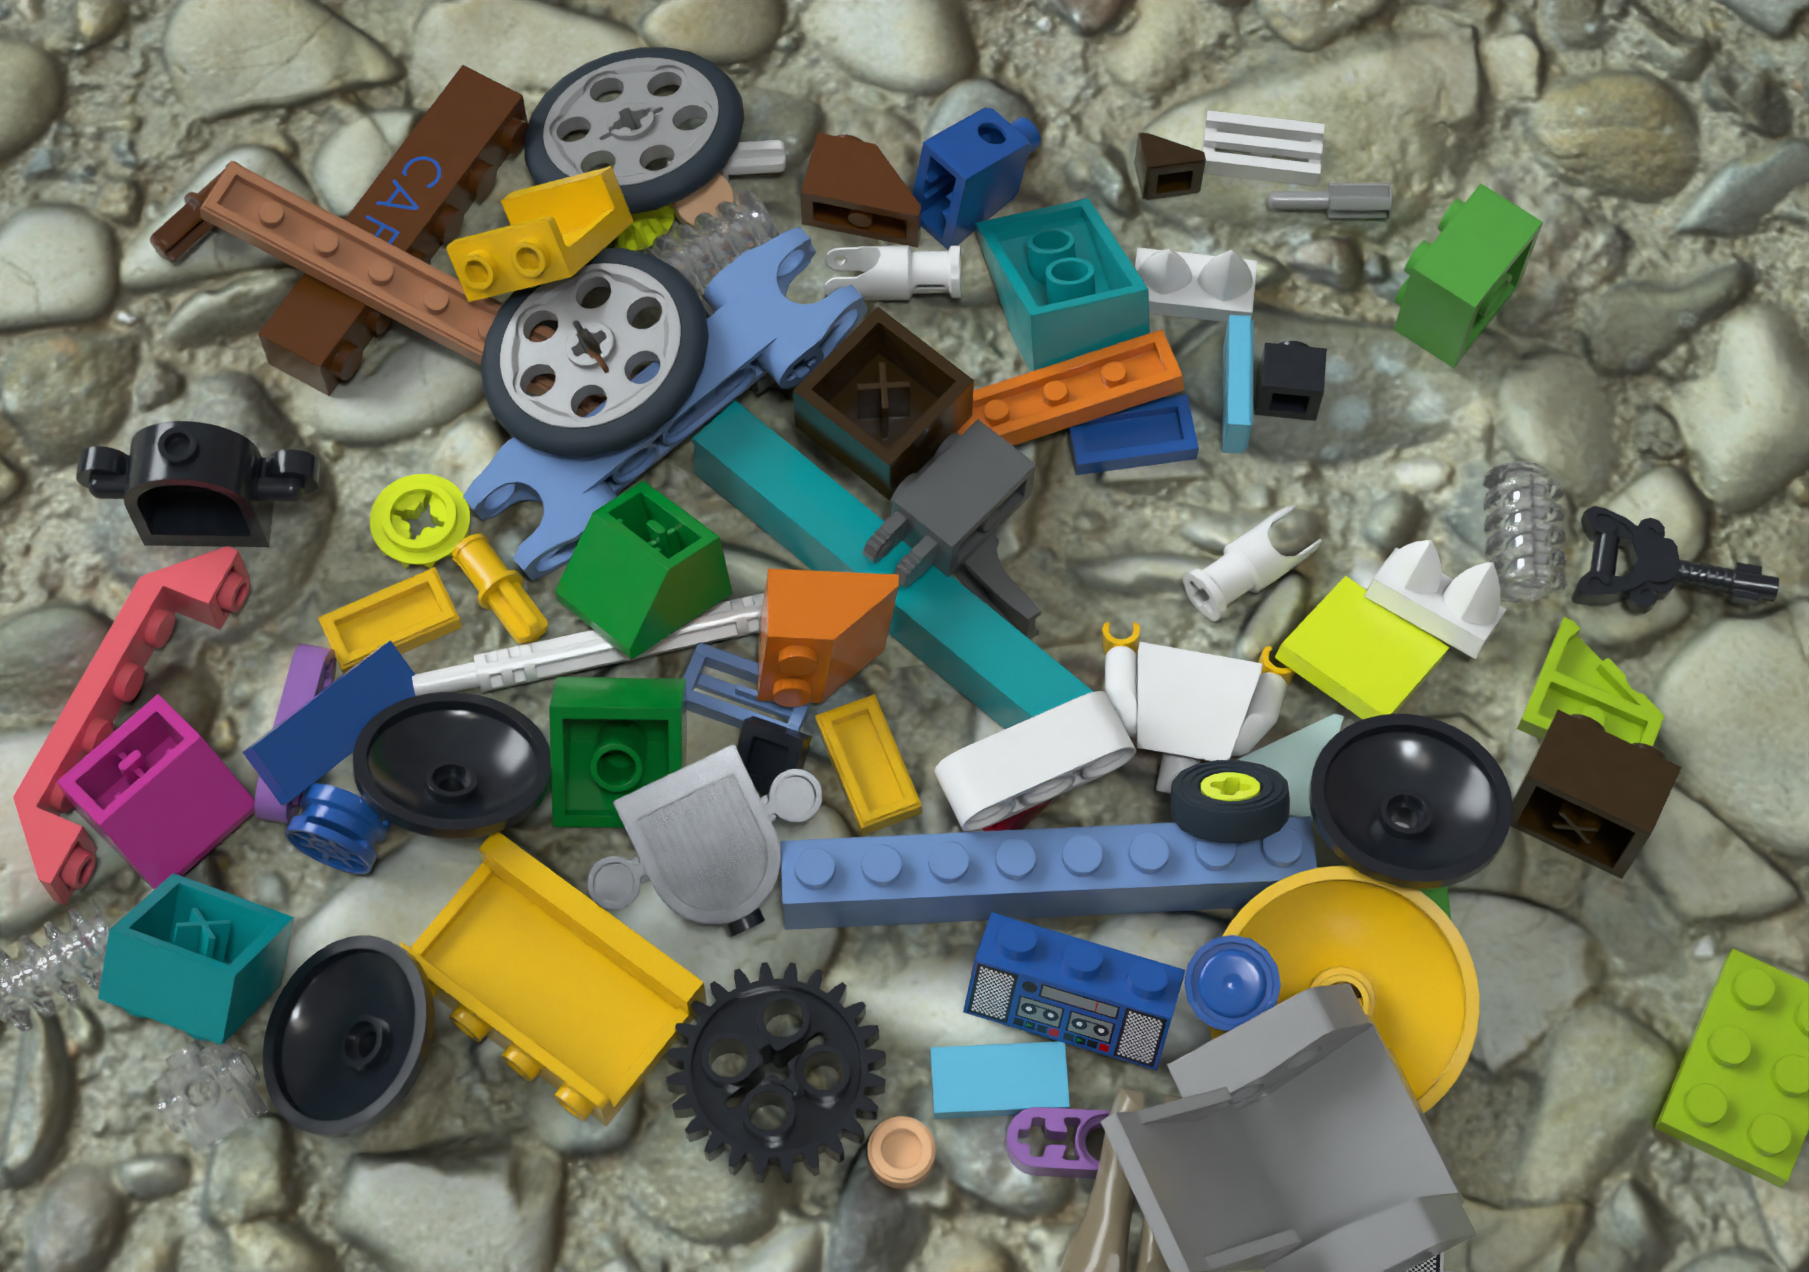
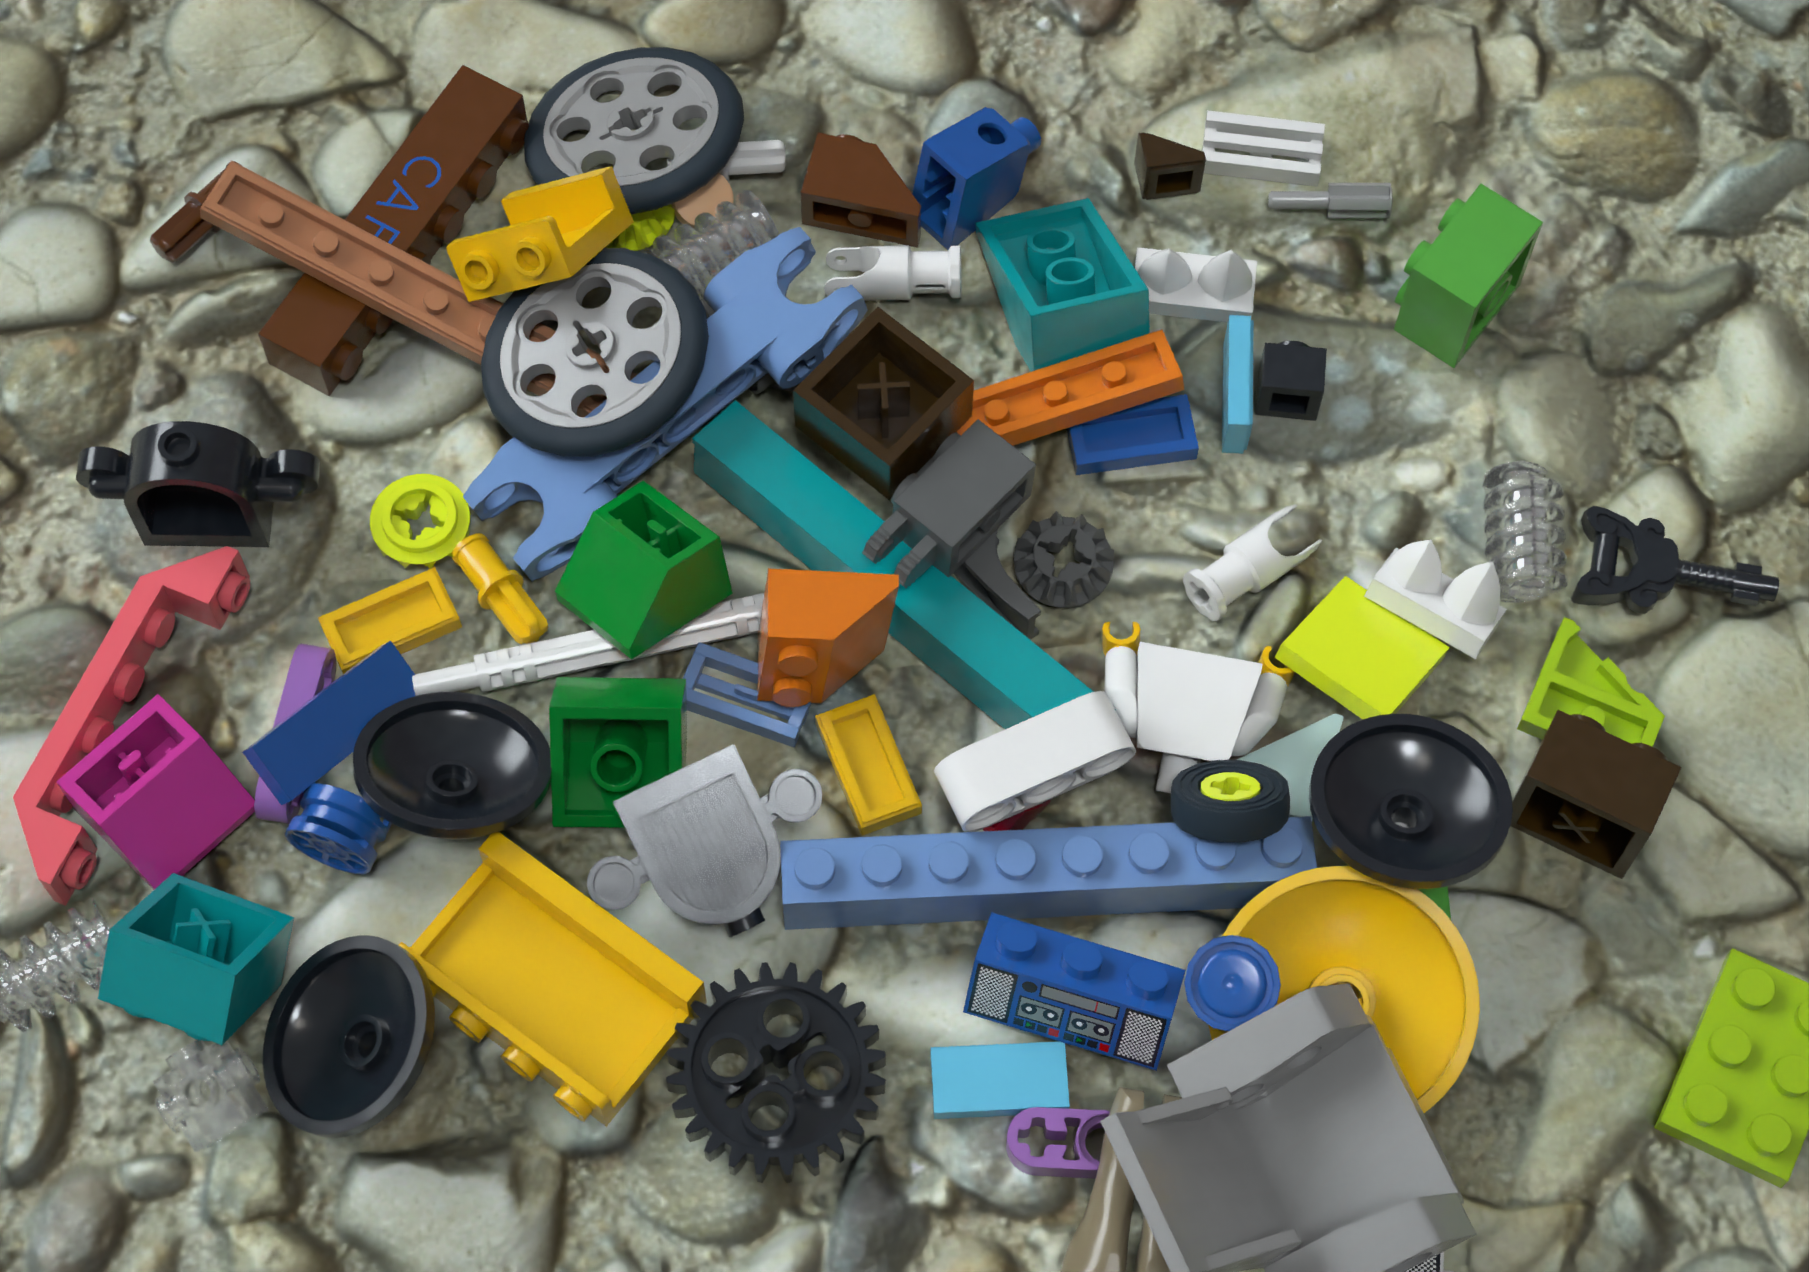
(770, 750): black plate -> none
(901, 1152): light nougat tile -> none
(1075, 583): none -> dark grey gear

